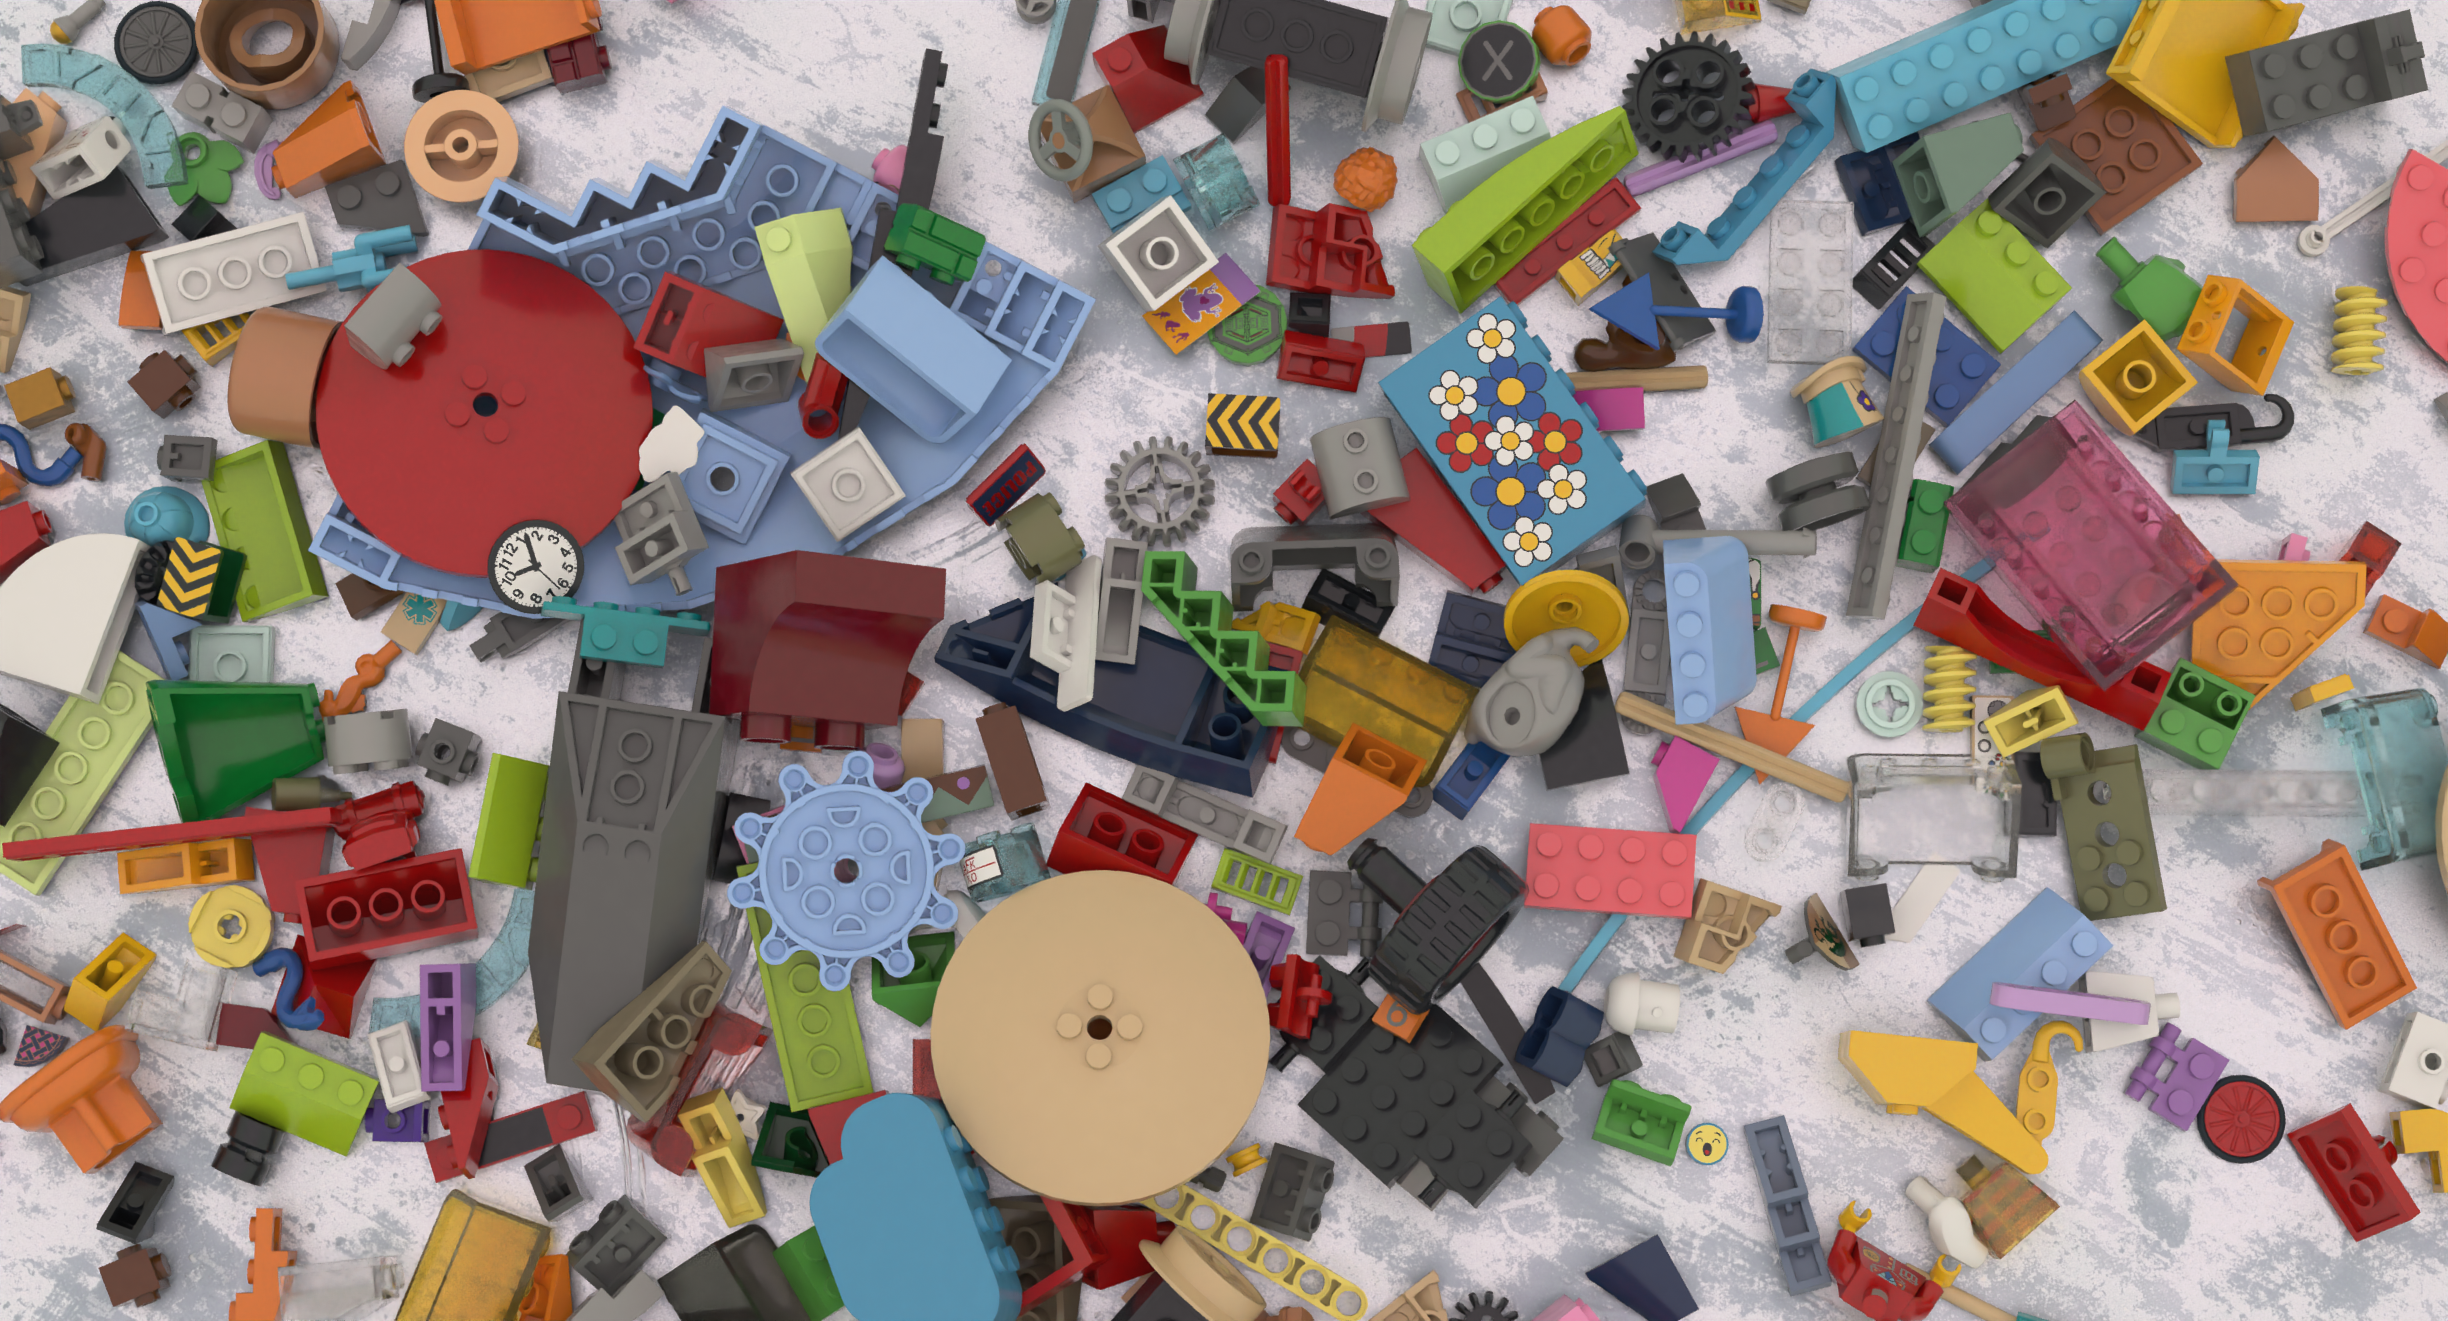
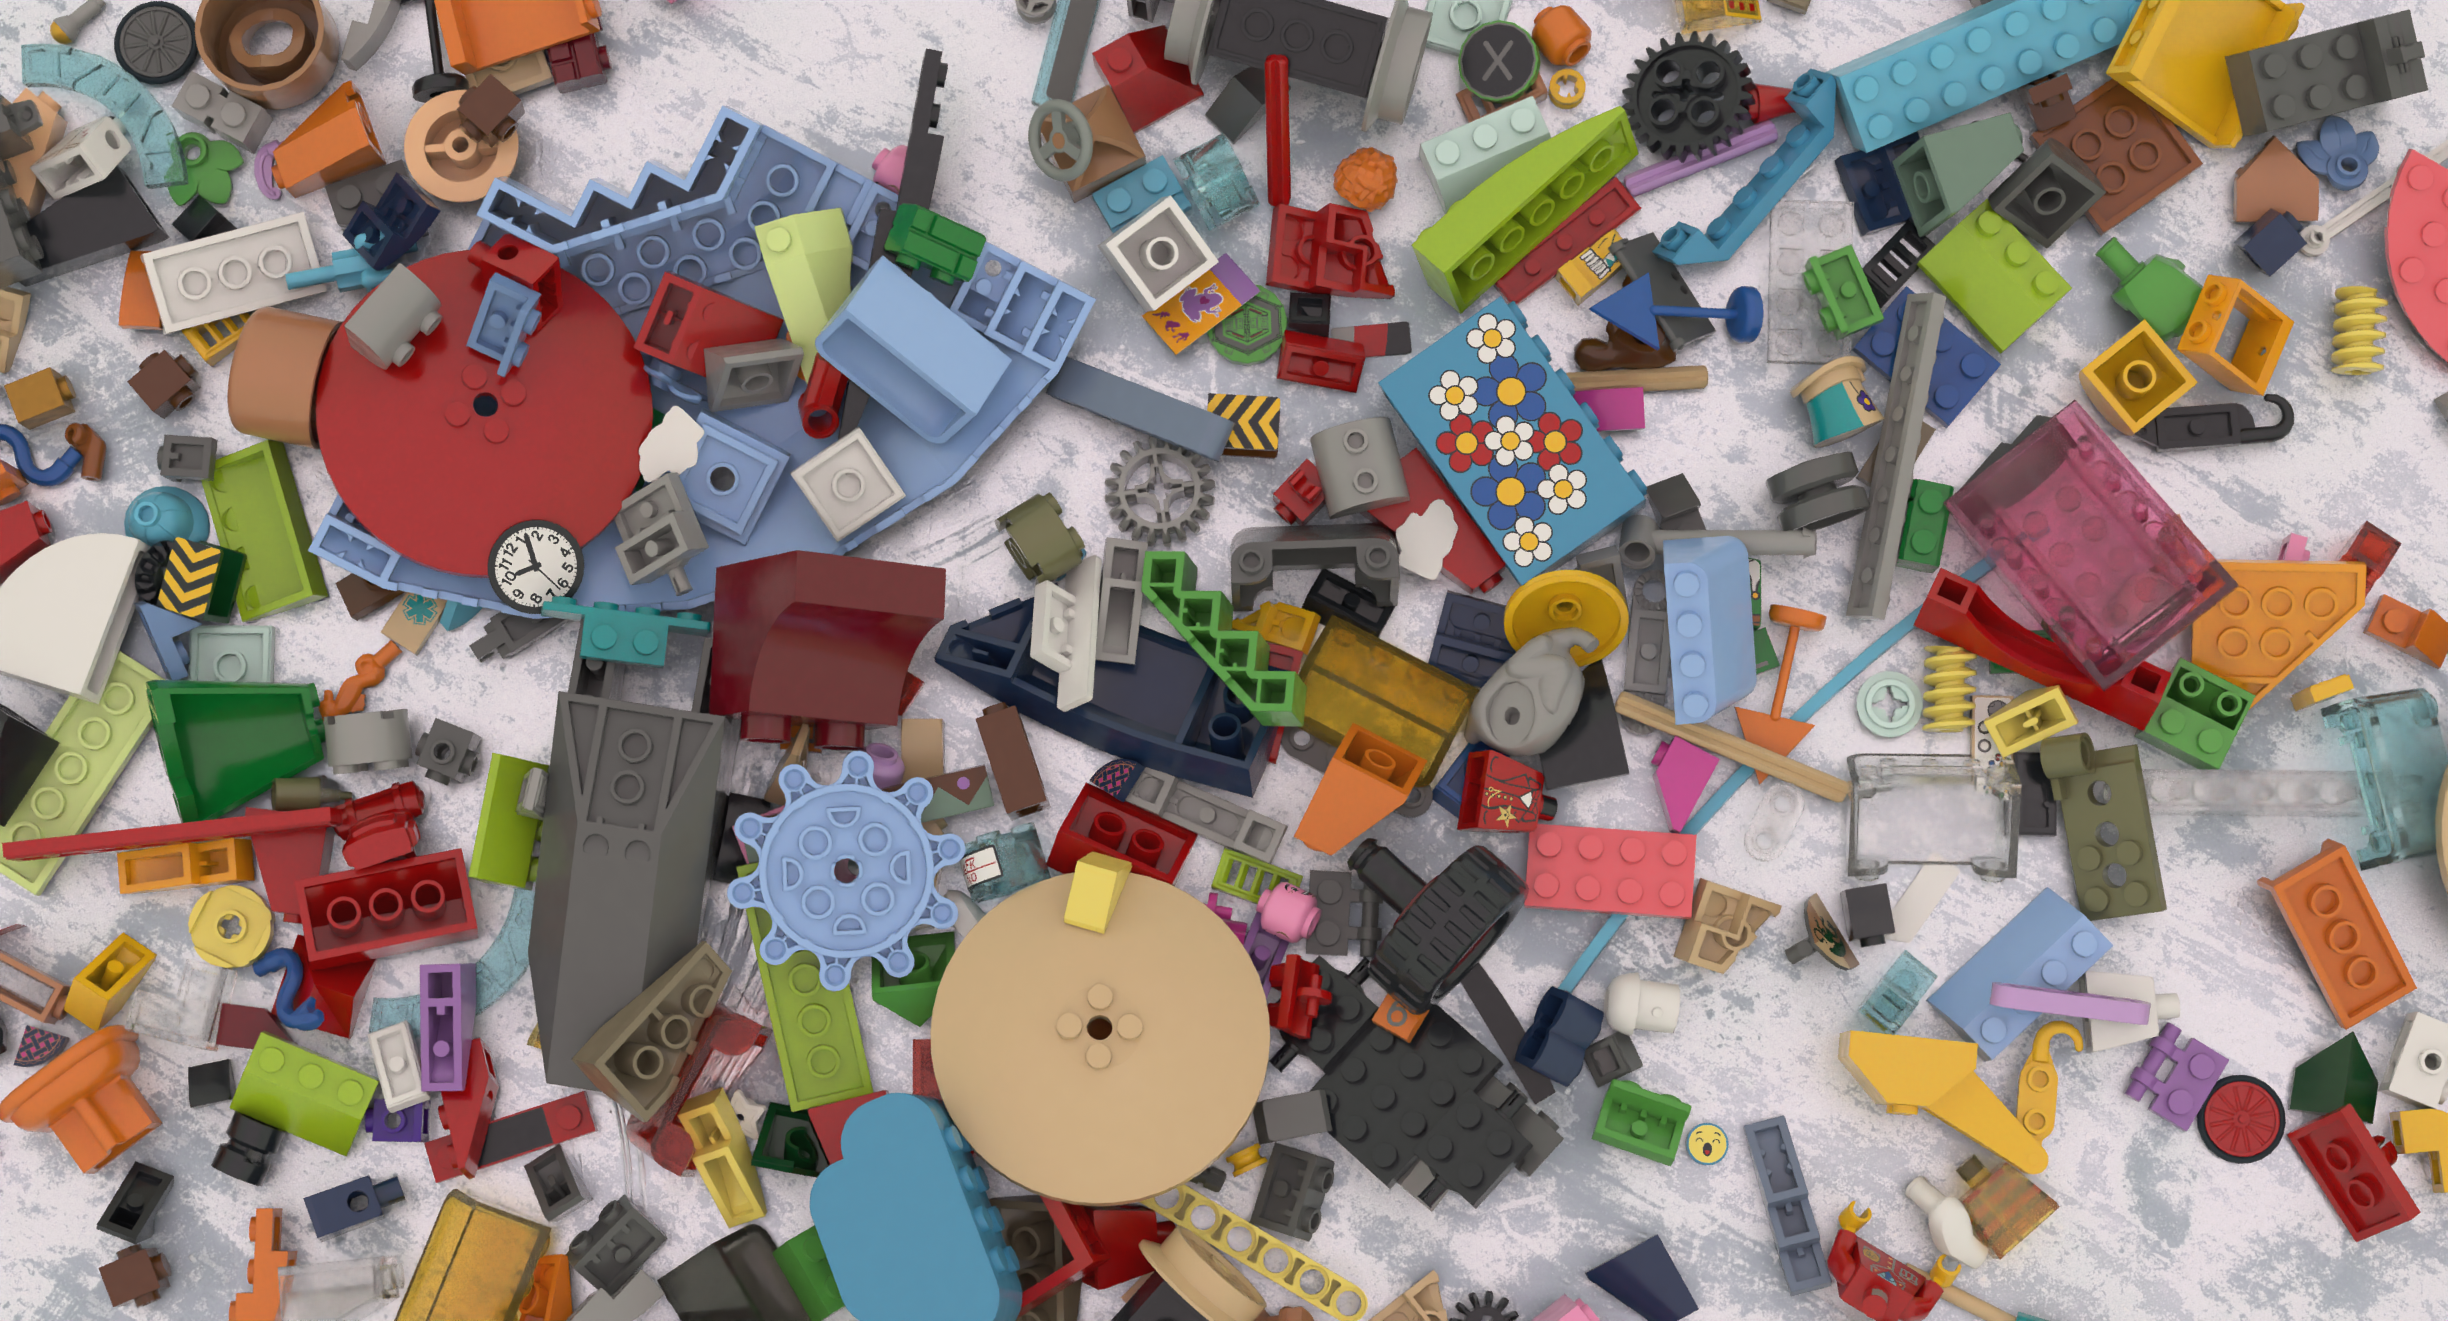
(211, 1084): none -> black slope
(332, 1212): none -> dark blue torso
(400, 206): none -> dark blue slope
(489, 112): none -> reddish brown brick
(504, 321): none -> medium blue bracket
(524, 265): none -> red torso
(533, 794): none -> light grey slope
(795, 754): none -> tan slope
(1005, 485): slope -> none
(1095, 891): none -> light yellow slope
(1118, 777): none -> dark blue tile
(1141, 409): none -> sand blue beam
(1288, 912): none -> bright pink head
(1292, 1116): none -> dark grey slope
(1427, 539): none -> white sticker
(1502, 795): none -> red torso
(1554, 88): none -> yellow bush
(1843, 292): none -> bright green bracket
(1897, 993): none -> clear light blue brick
(2015, 392): medium blue beam -> none
(2215, 468): medium azure plate -> none
(2272, 241): none -> dark blue brick
(2334, 1080): none -> dark green slope
(2337, 148): none -> medium blue plate

